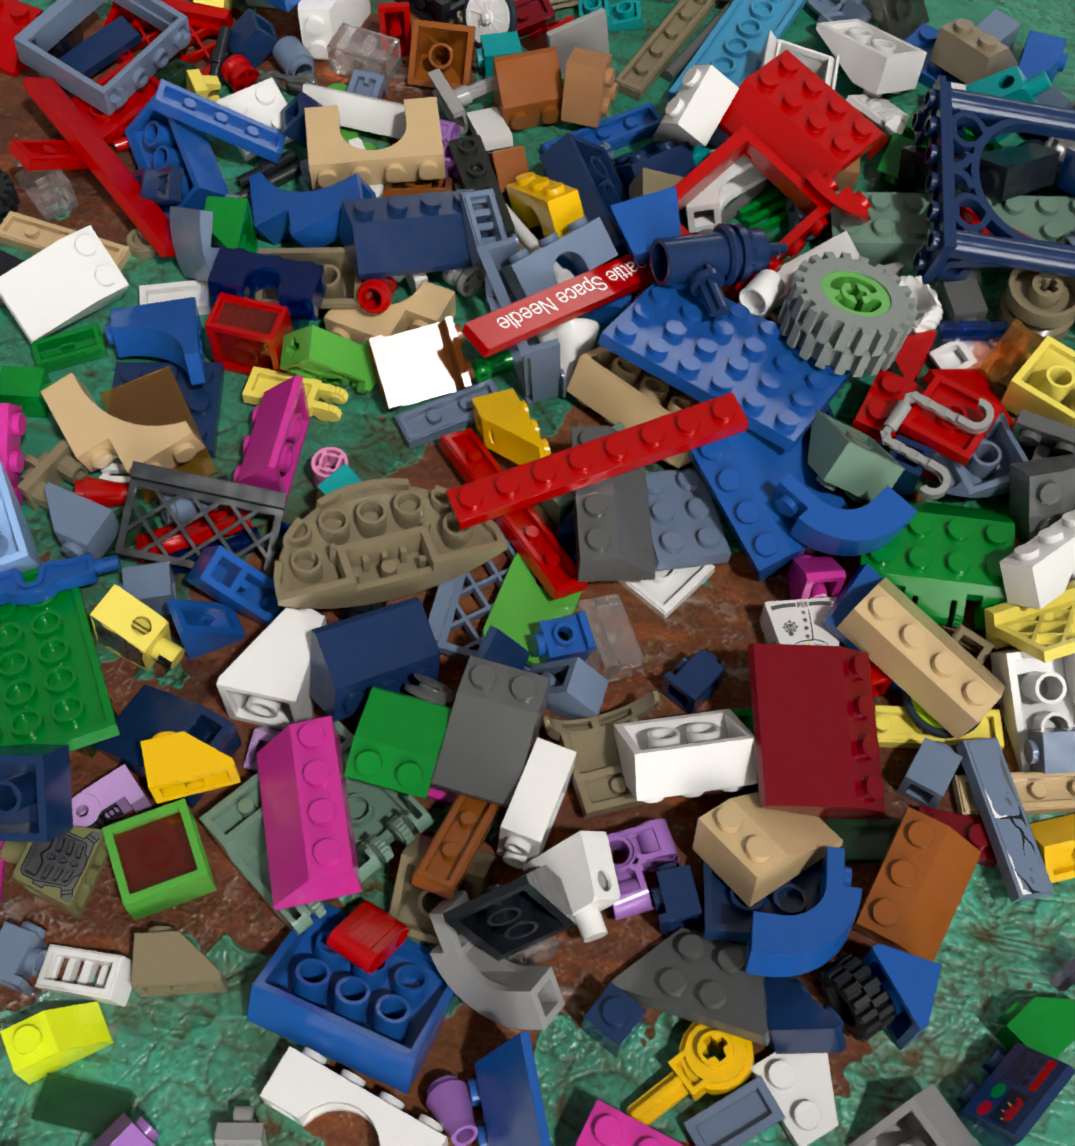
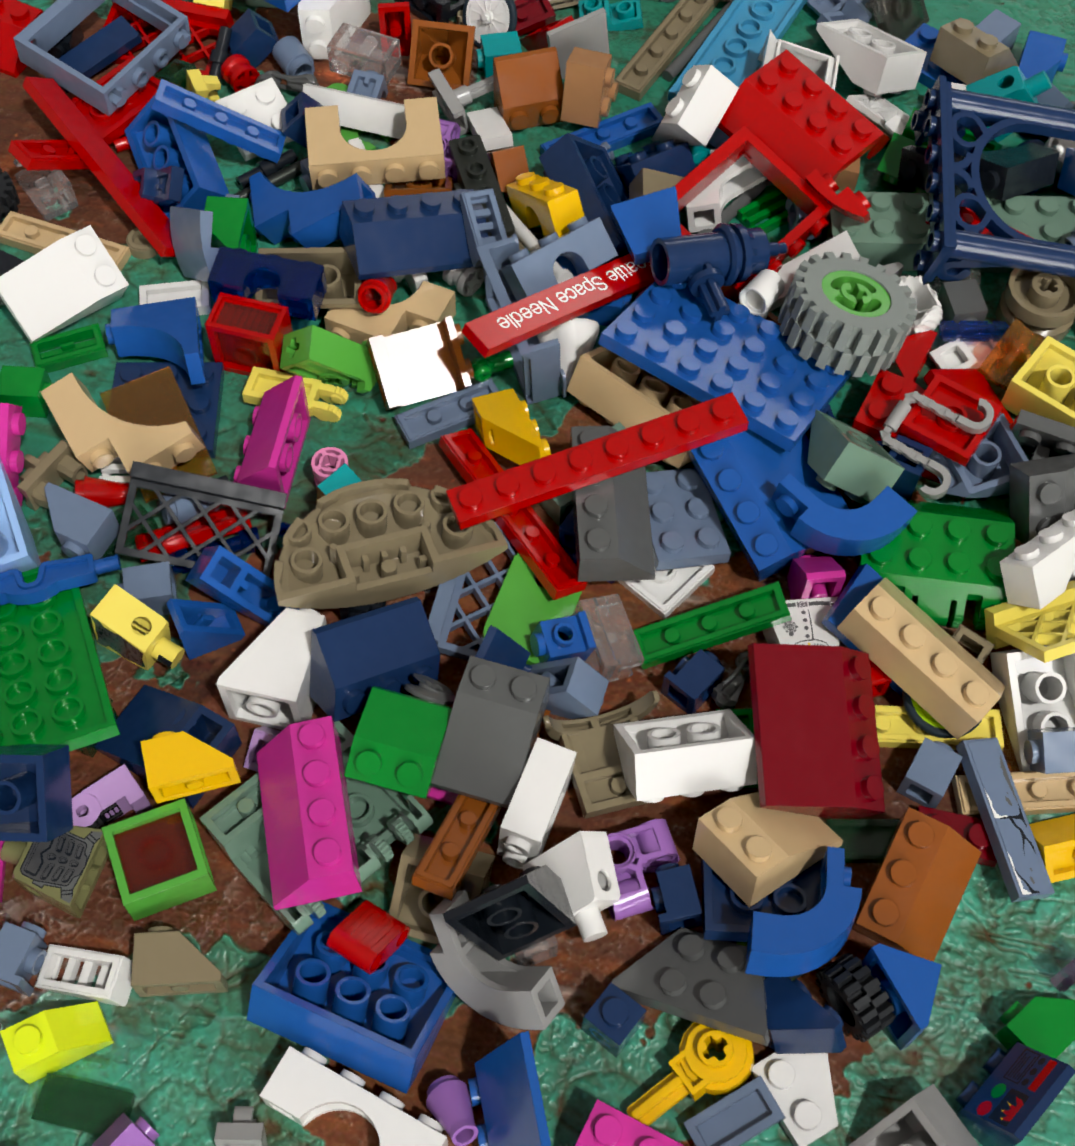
(712, 625): none -> green tile
(728, 691): none -> dark grey piece

